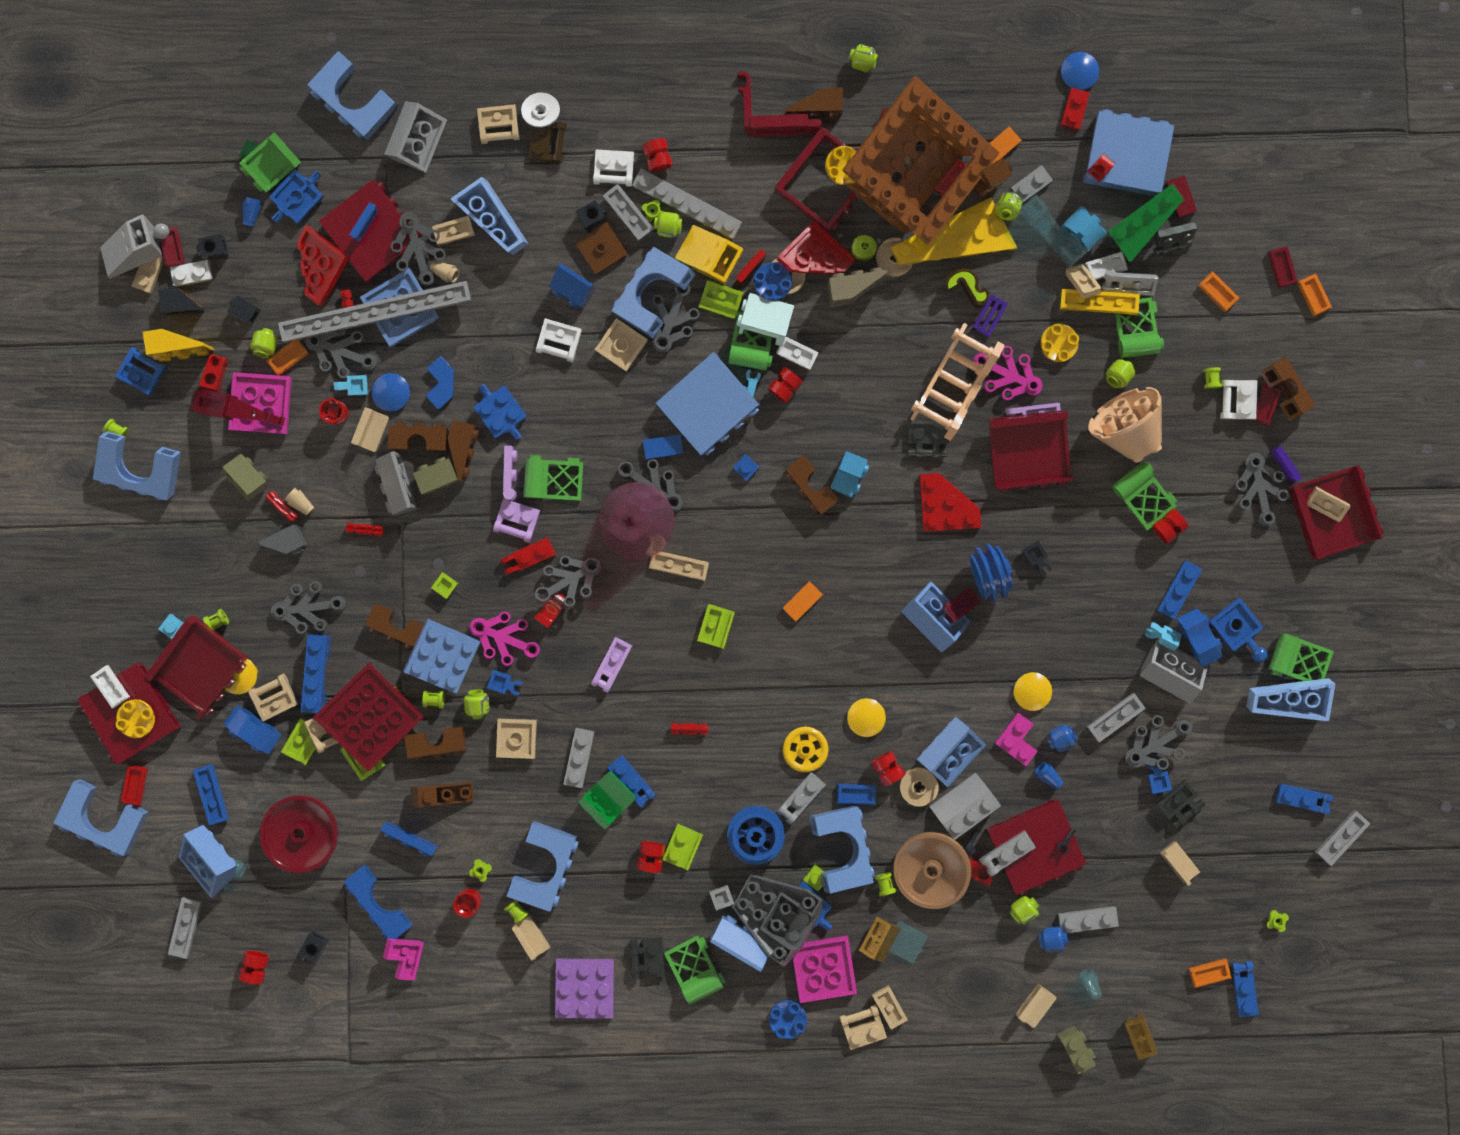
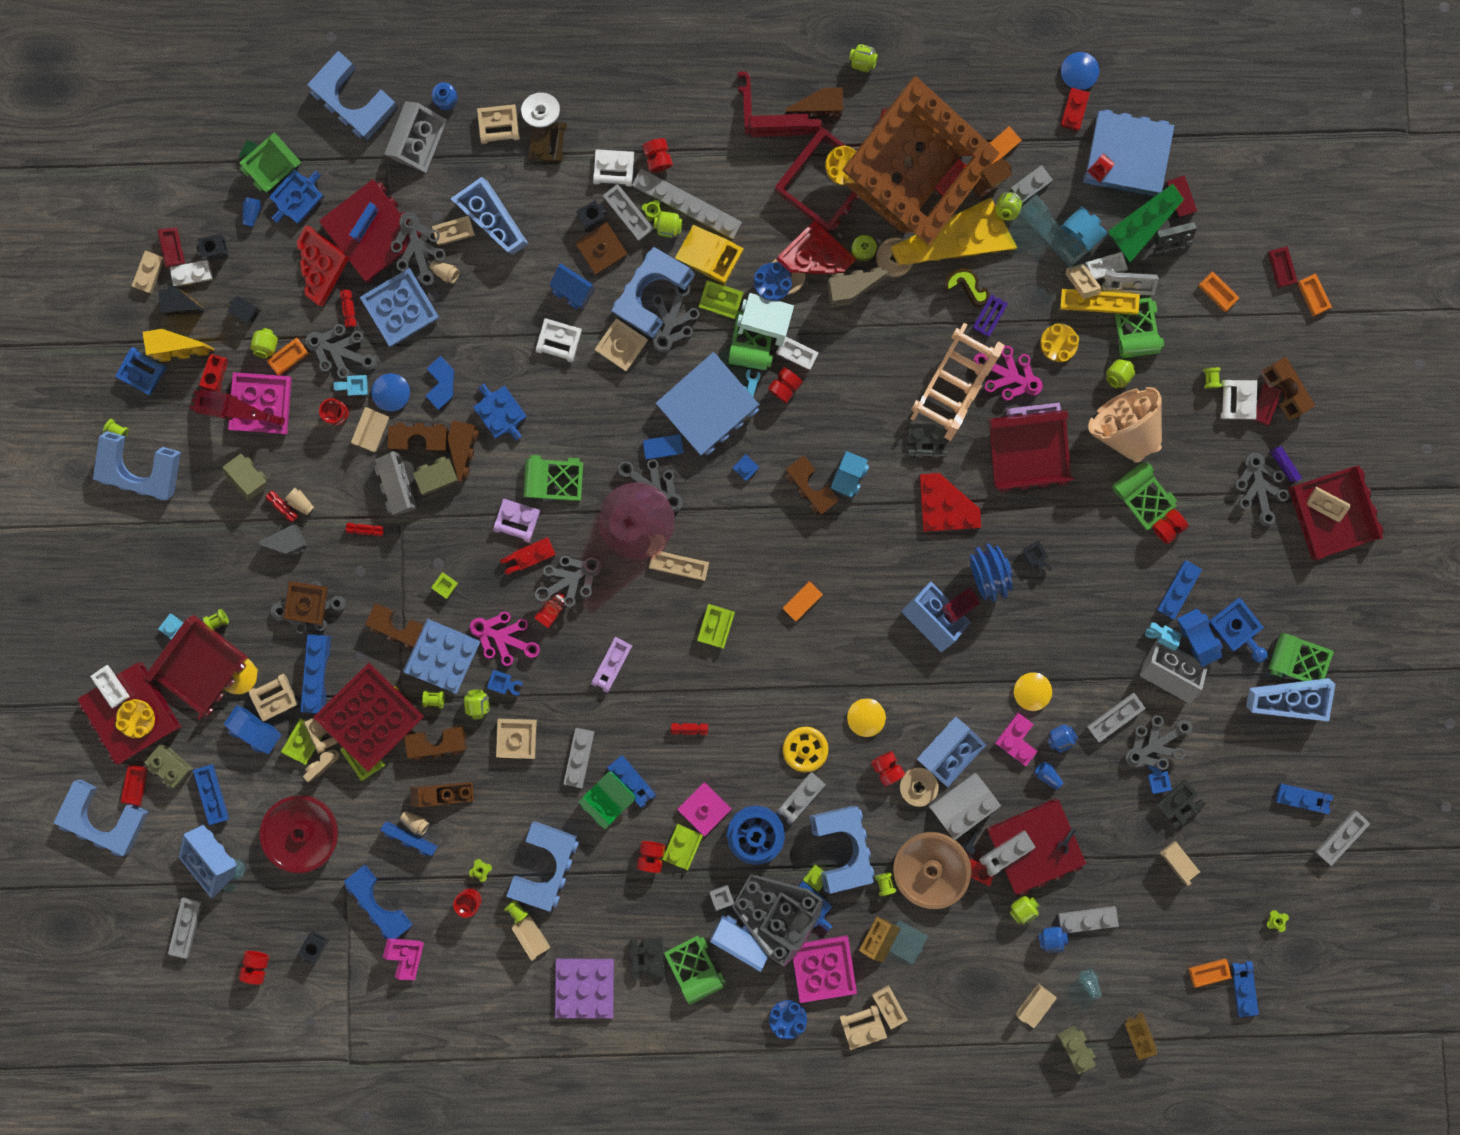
(132, 245): light grey slope -> none
(168, 766): none -> olive brick
(305, 603): none -> reddish brown plate
(317, 768): none -> tan plate
(374, 311): light grey plate -> none
(415, 823): none -> tan cone
(443, 101): none -> blue head
(510, 474): lavender plate -> none
(704, 809): none -> dark pink plate
(750, 267): red tile -> none
(856, 794): blue tile -> none

